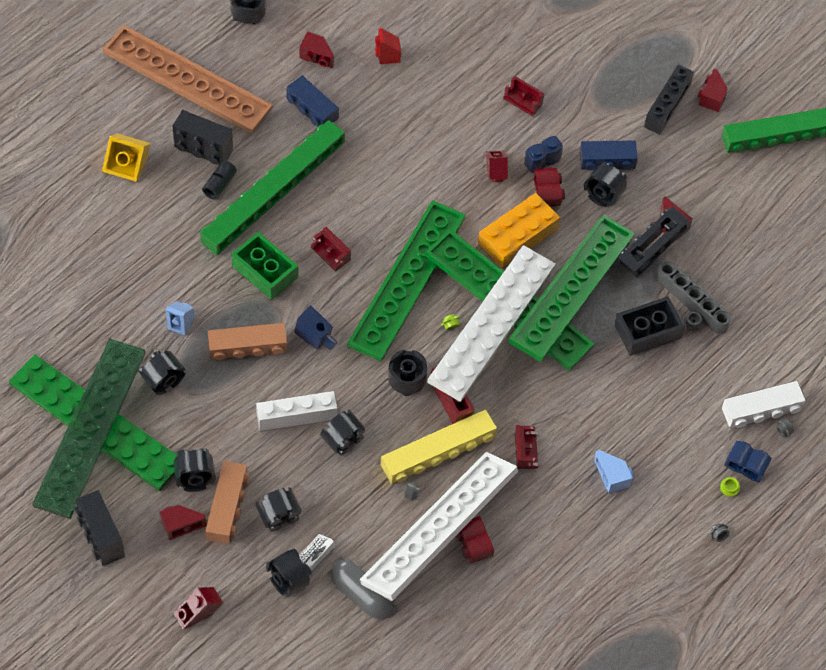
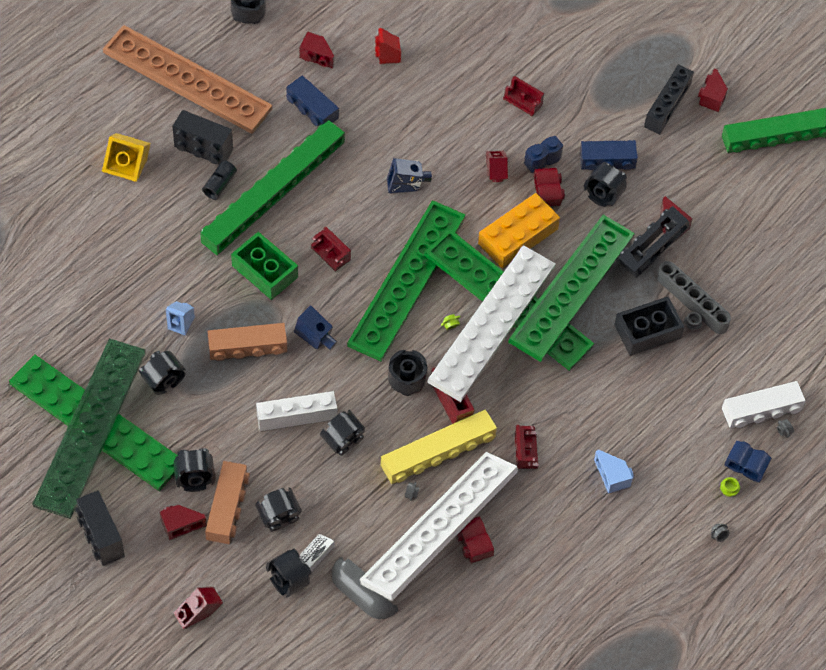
(406, 176): none -> dark blue torso

